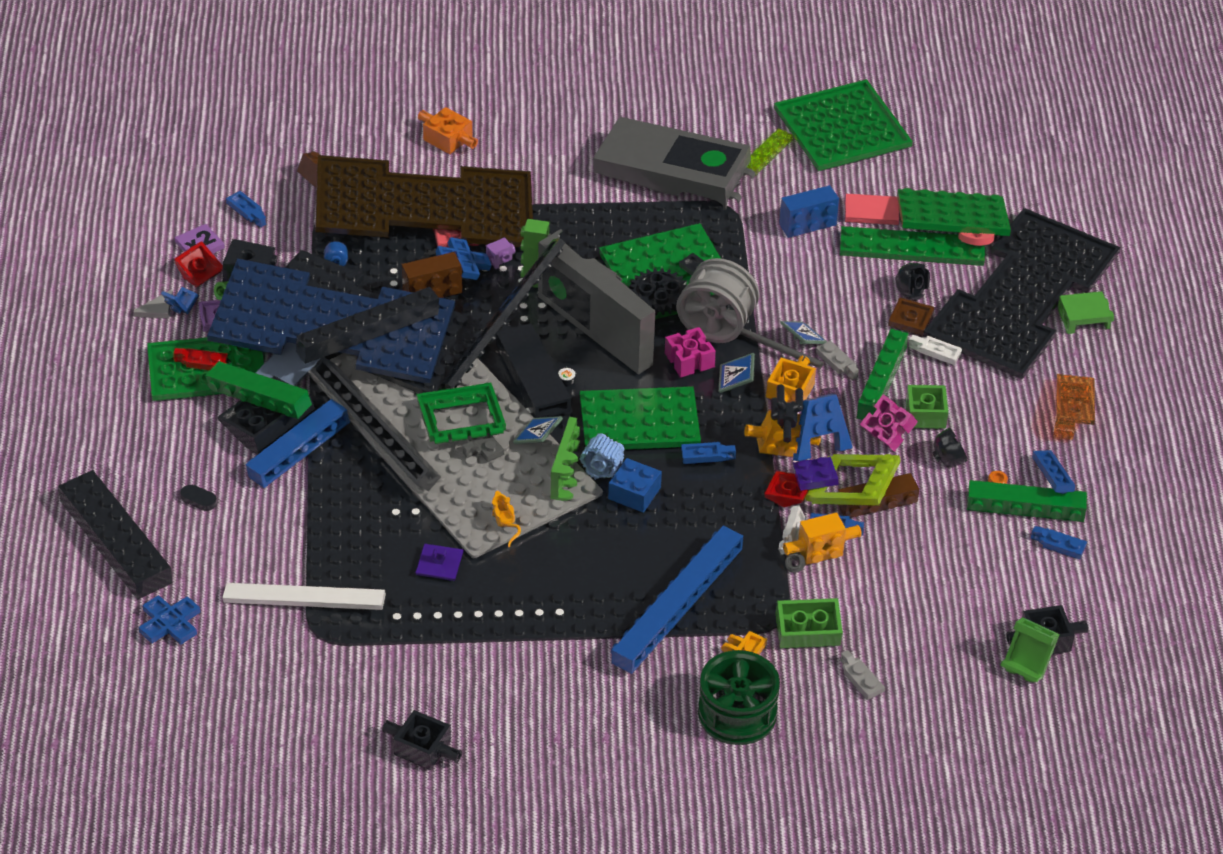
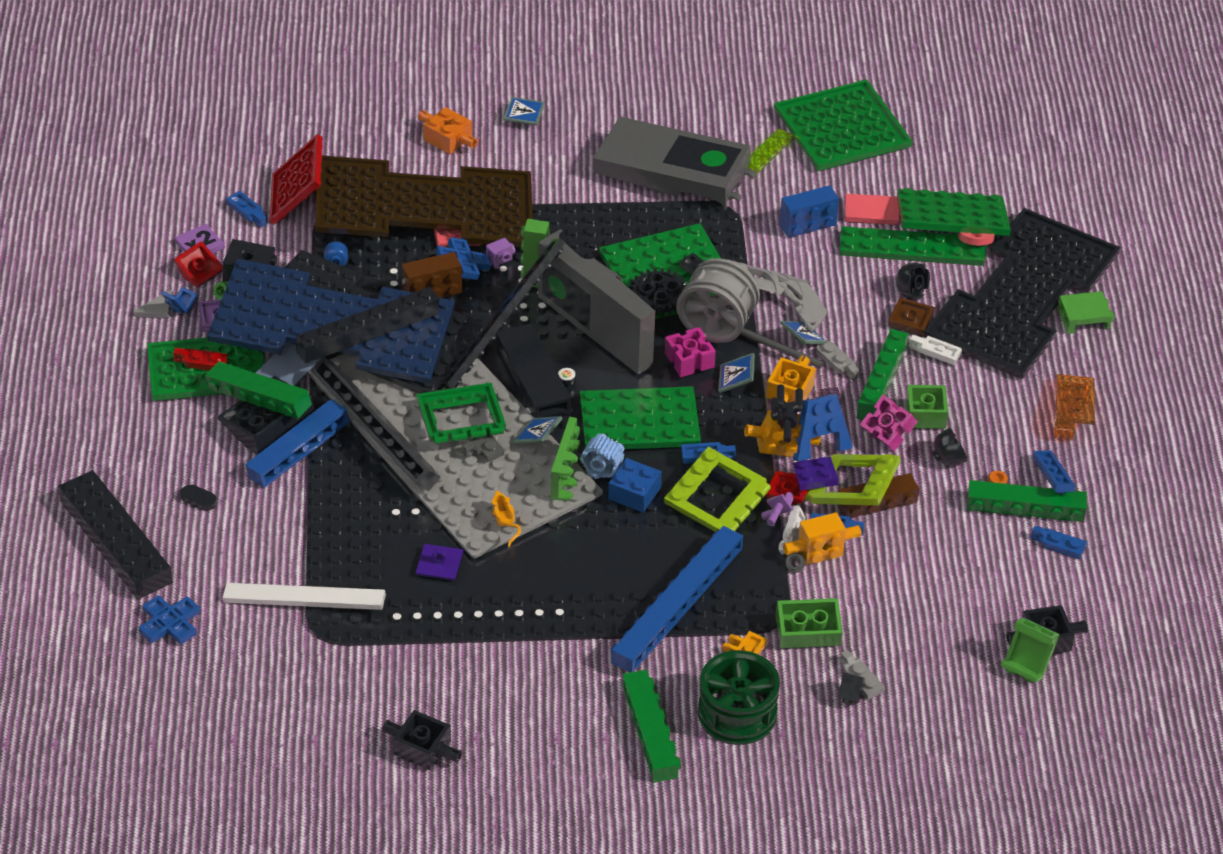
(296, 179): none -> red plate
(524, 111): none -> piece
(650, 726): none -> green brick
(699, 472): none -> lime hinge
(779, 504): none -> medium lavender arm
(808, 308): none -> light grey piece
(851, 688): none -> black brick

